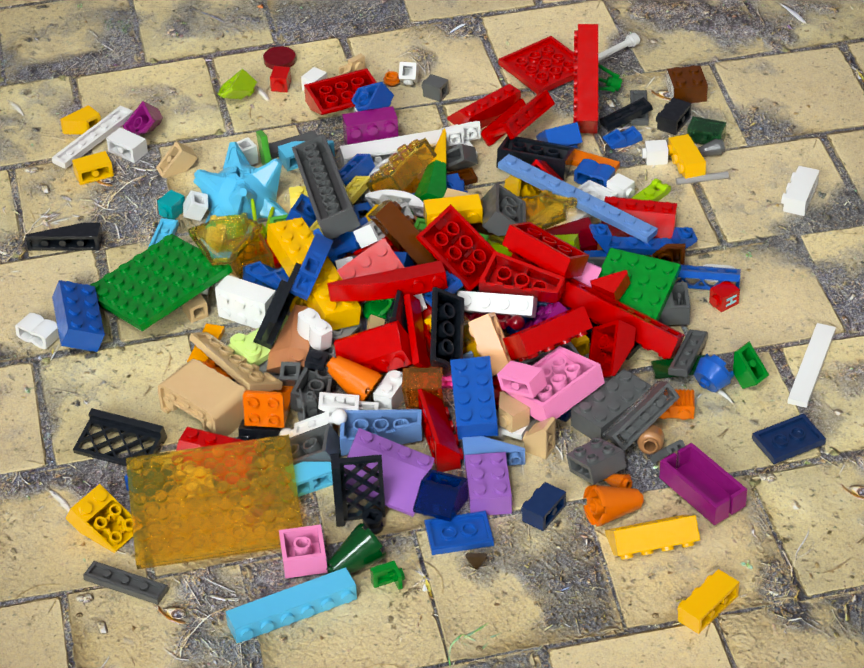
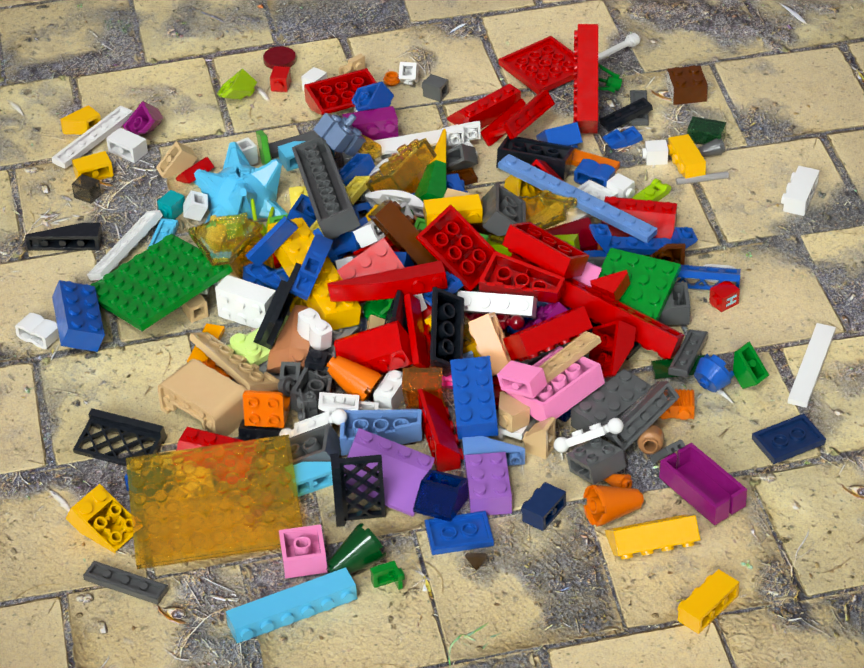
(86, 188): none -> clear smoke brick
(125, 244): none -> white plate
(188, 175): none -> red slope
(271, 241): none -> blue tile
(285, 386): none -> dark grey plate
(340, 133): none -> sand blue brick
(370, 147): none -> clear yellow plate
(372, 519): black wheel -> none
(569, 355): none -> tan tile
(614, 426): none -> white plate
(673, 116): black brick -> none

